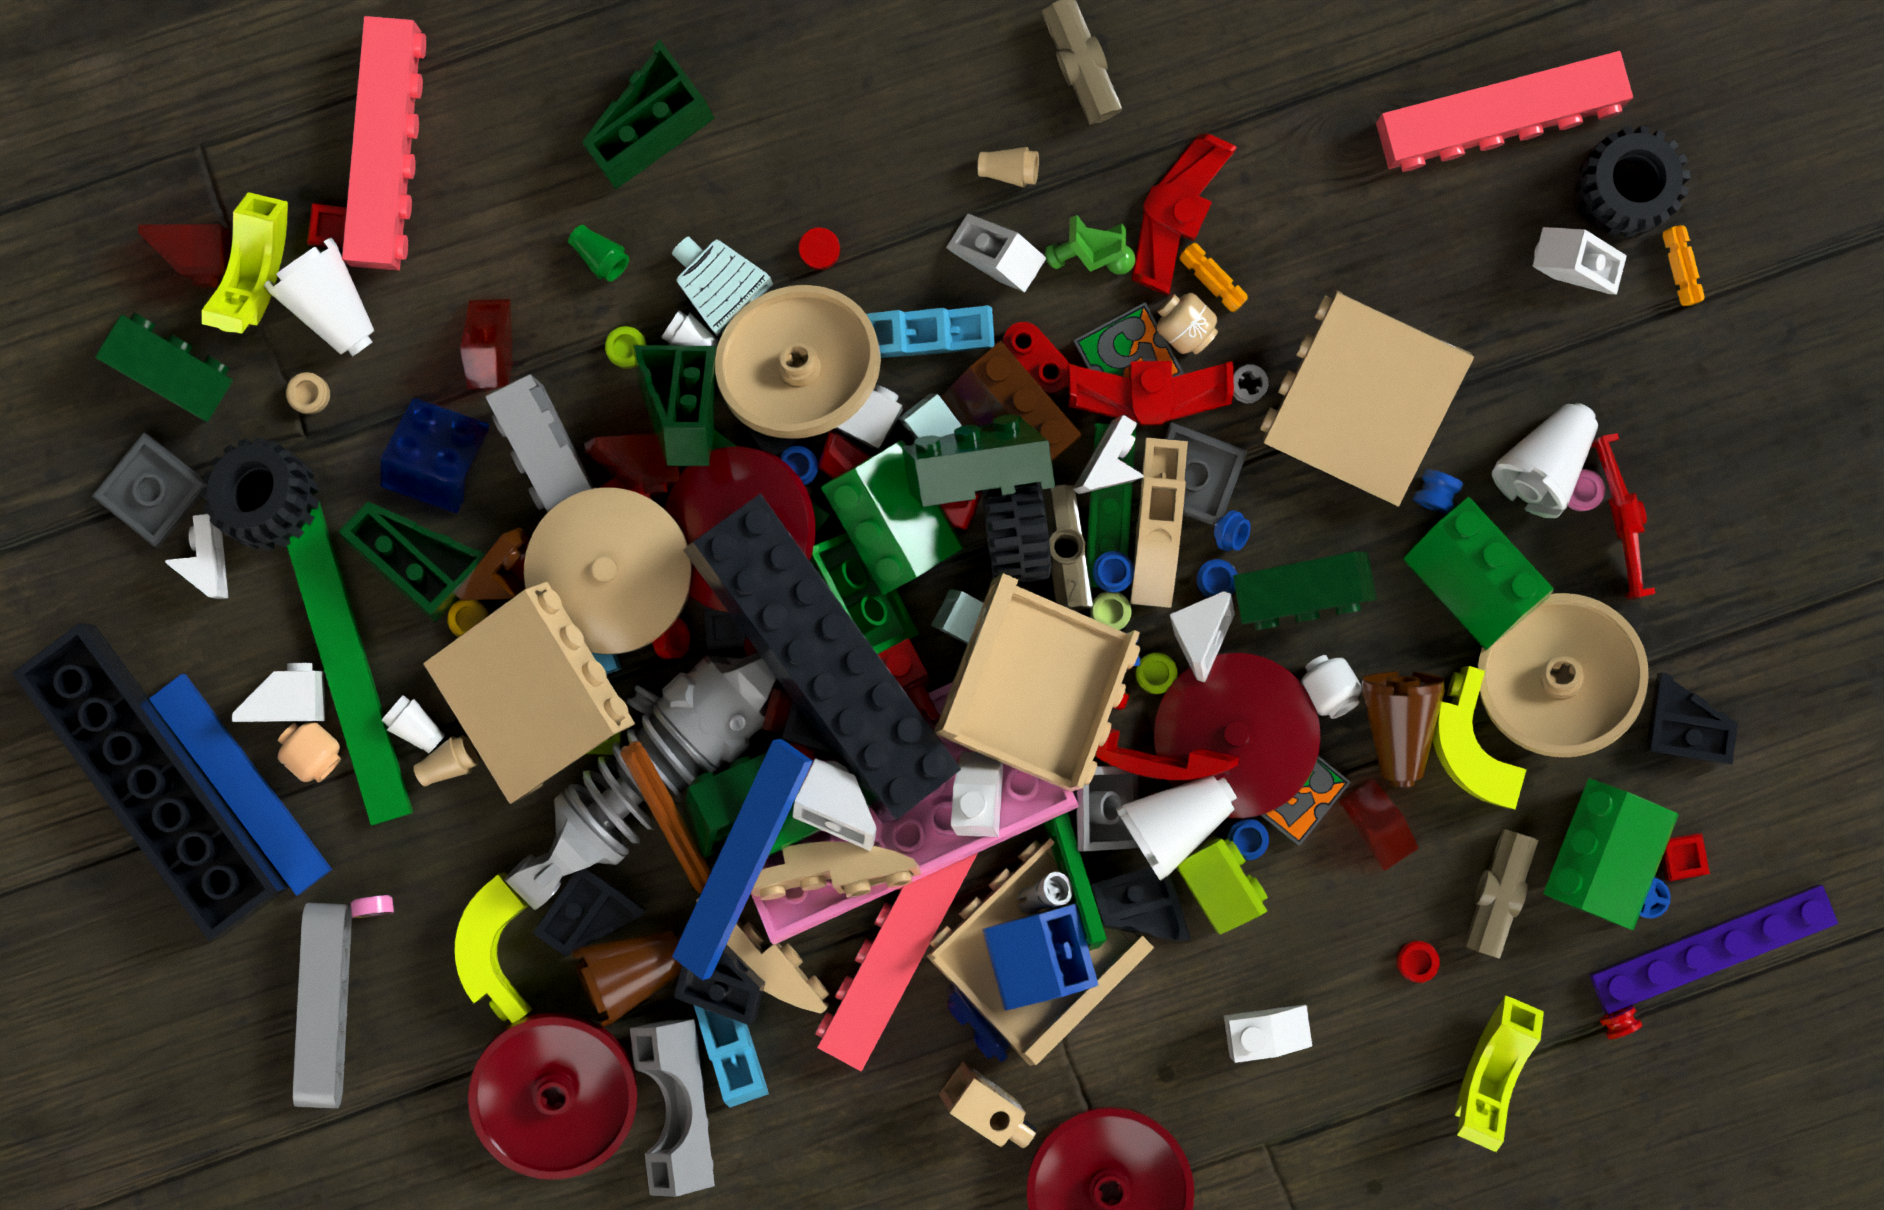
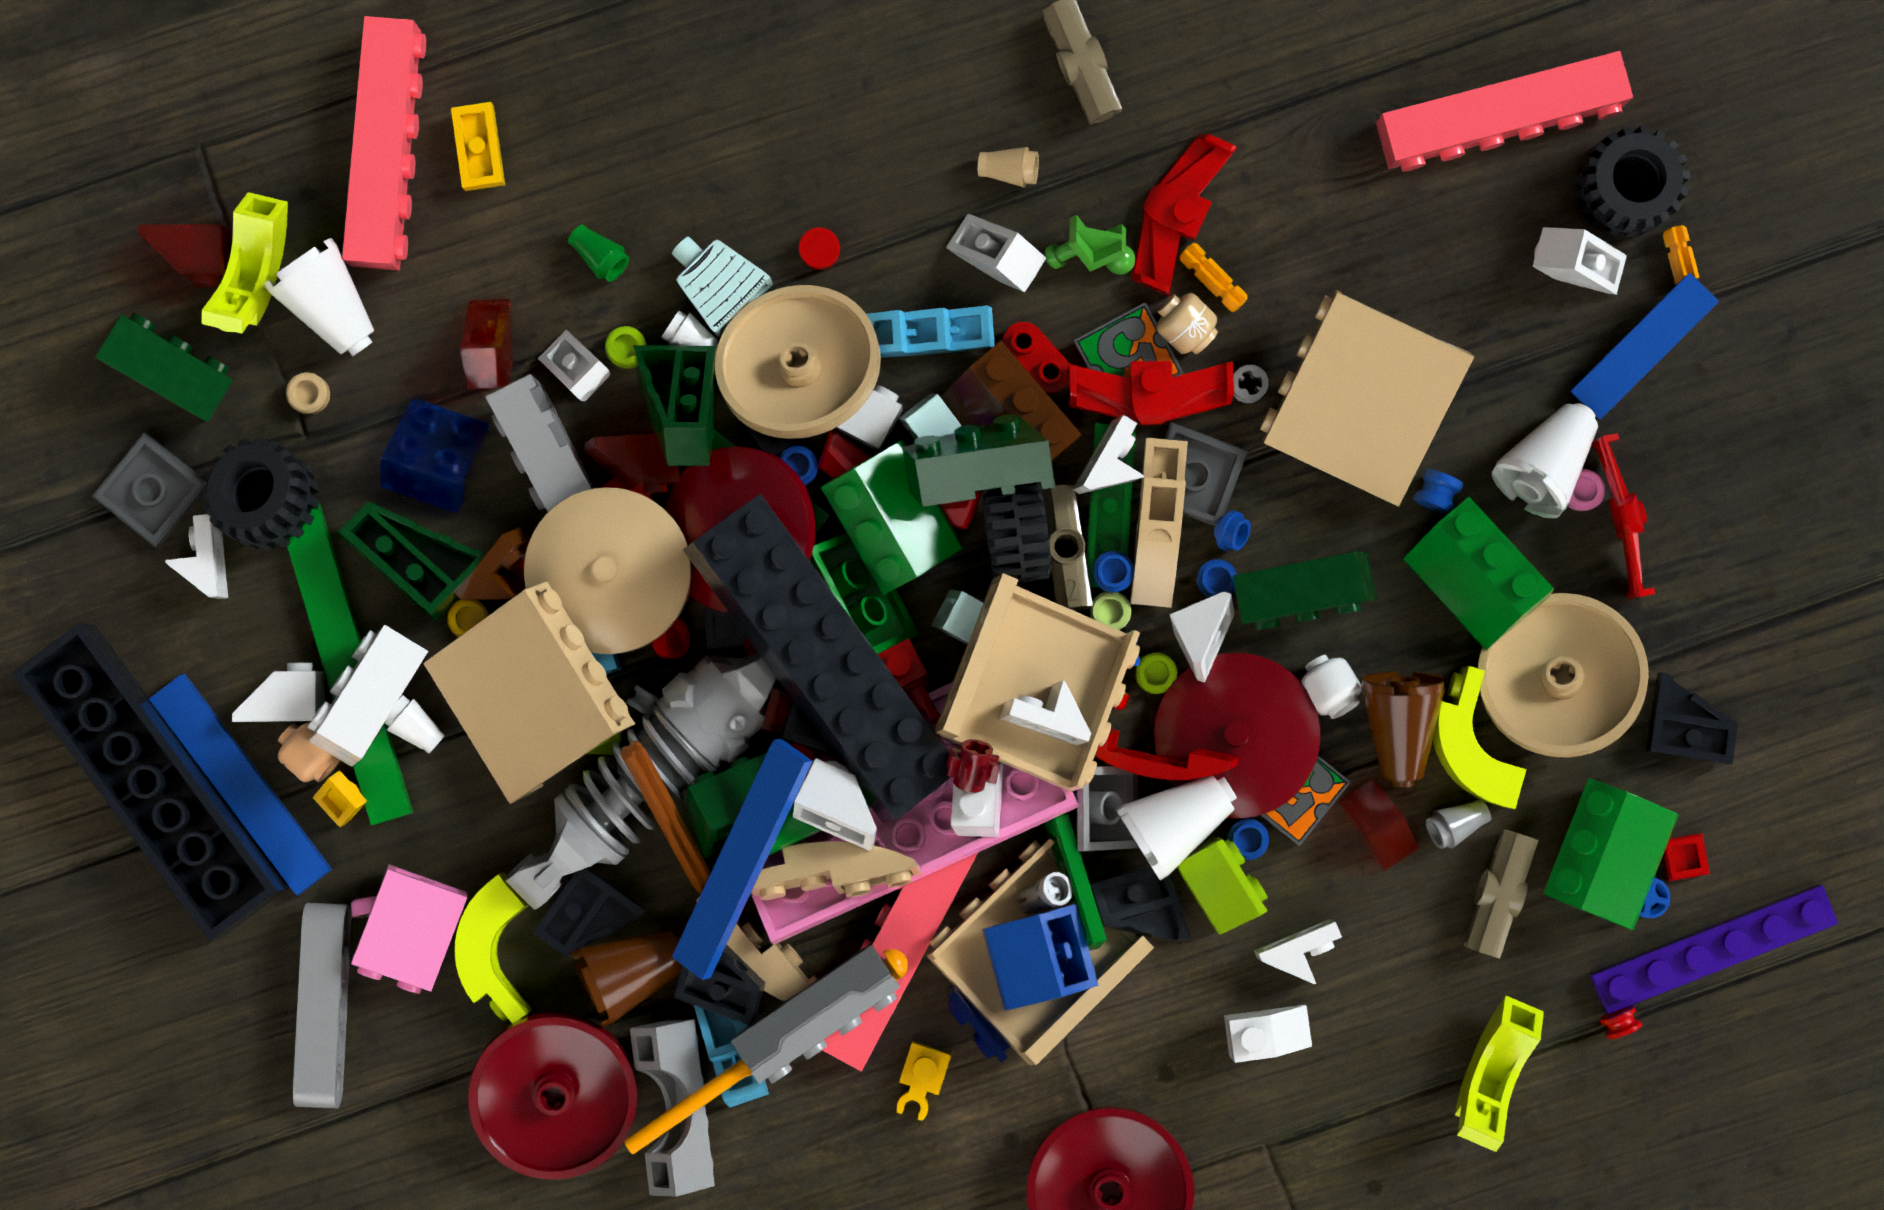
(326, 223): red tile -> none
(339, 798): none -> yellow plate
(365, 694): none -> white brick
(409, 929): none -> bright pink panel
(449, 760): tan cone -> none
(478, 146): none -> yellow plate
(575, 366): none -> white slope
(647, 119): dark green wedge -> none
(795, 1030): none -> piece
(924, 1073): none -> yellow plate
(973, 765): none -> dark red gear
(974, 1101): tan torso -> none
(1059, 719): none -> white slope
(1289, 952): none -> white slope
(1417, 961): red tile -> none
(1456, 823): none -> light grey cone
(1644, 346): none -> blue tile

